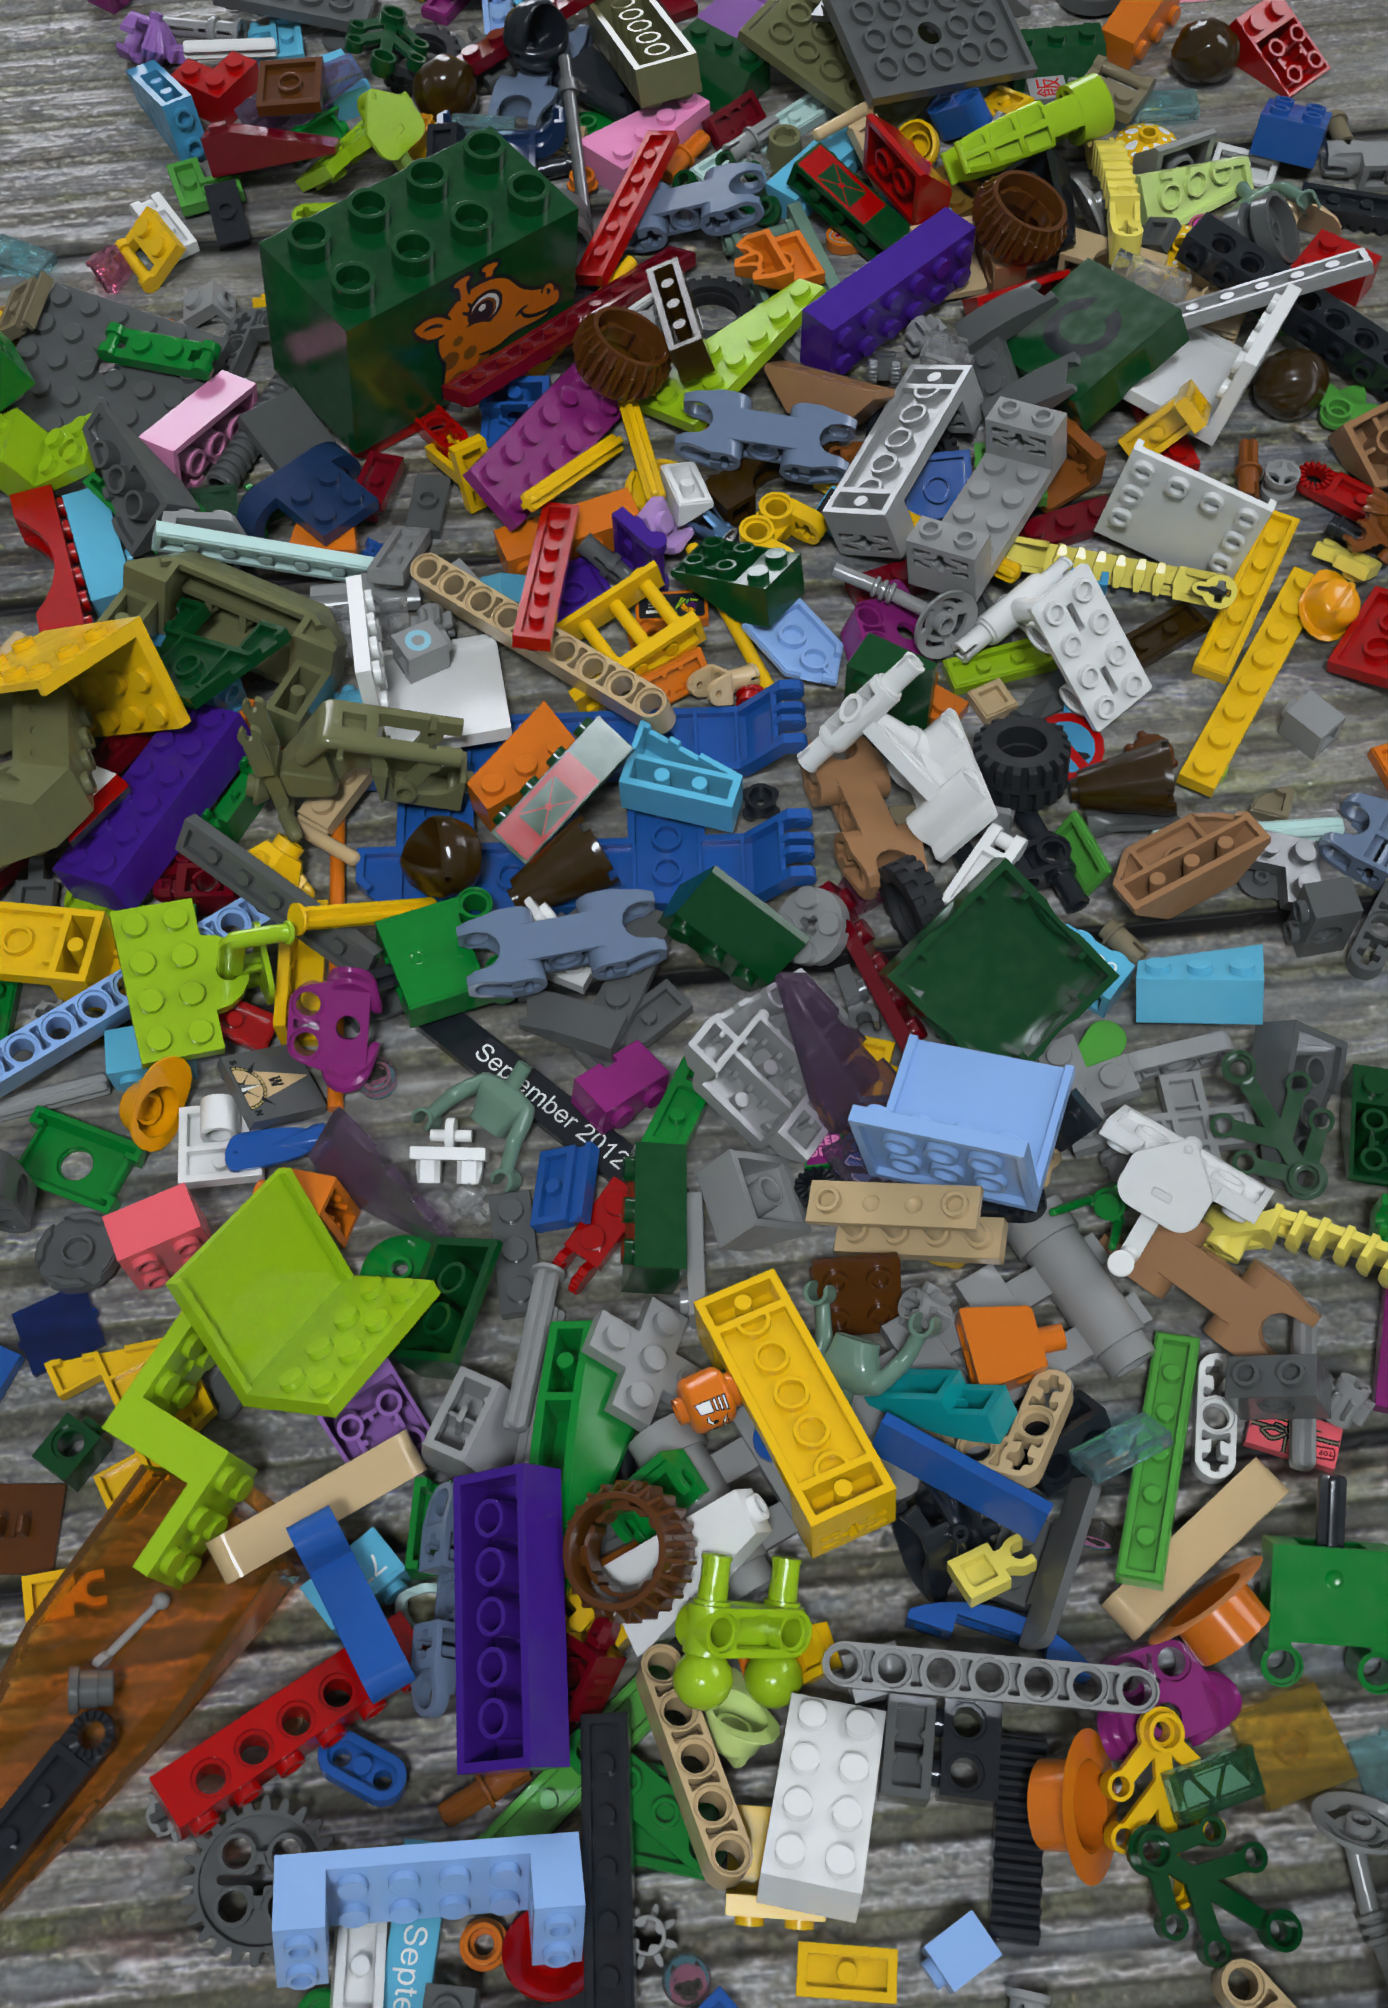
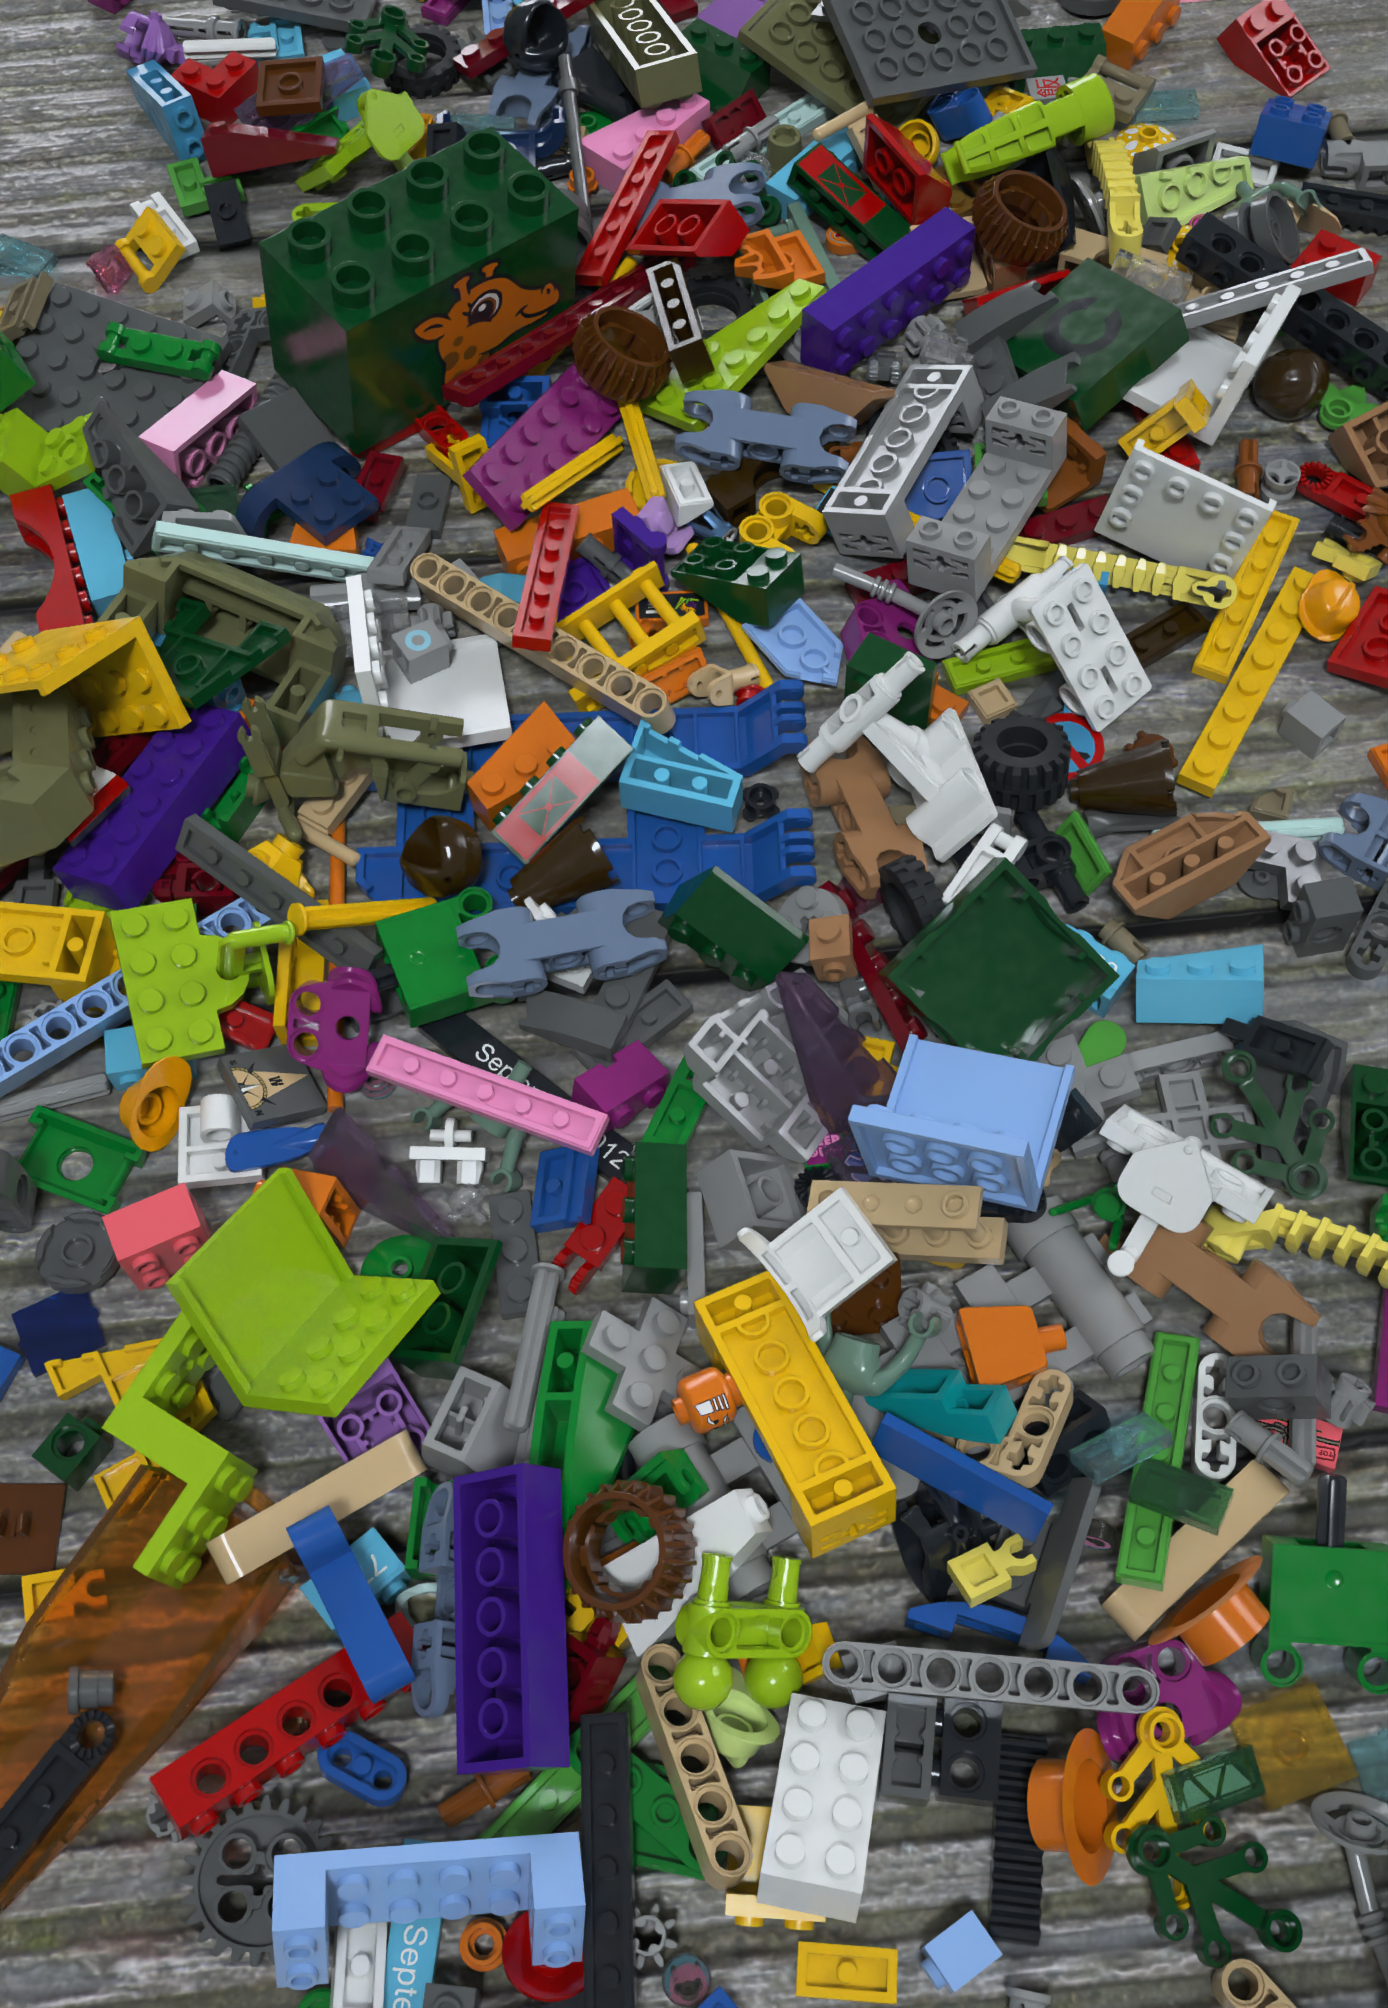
(159, 1602): light grey hinge -> none
(445, 85): dark brown piece -> none
(488, 1095): none -> bright pink tile
(690, 229): none -> red slope
(823, 1258): none -> white piece
(832, 948): none -> medium nougat bracket
(1181, 1495): none -> clear green tile
(1206, 51): dark brown piece -> none
(1269, 1448): none -> light grey axle
(1280, 1045): none -> black hinge

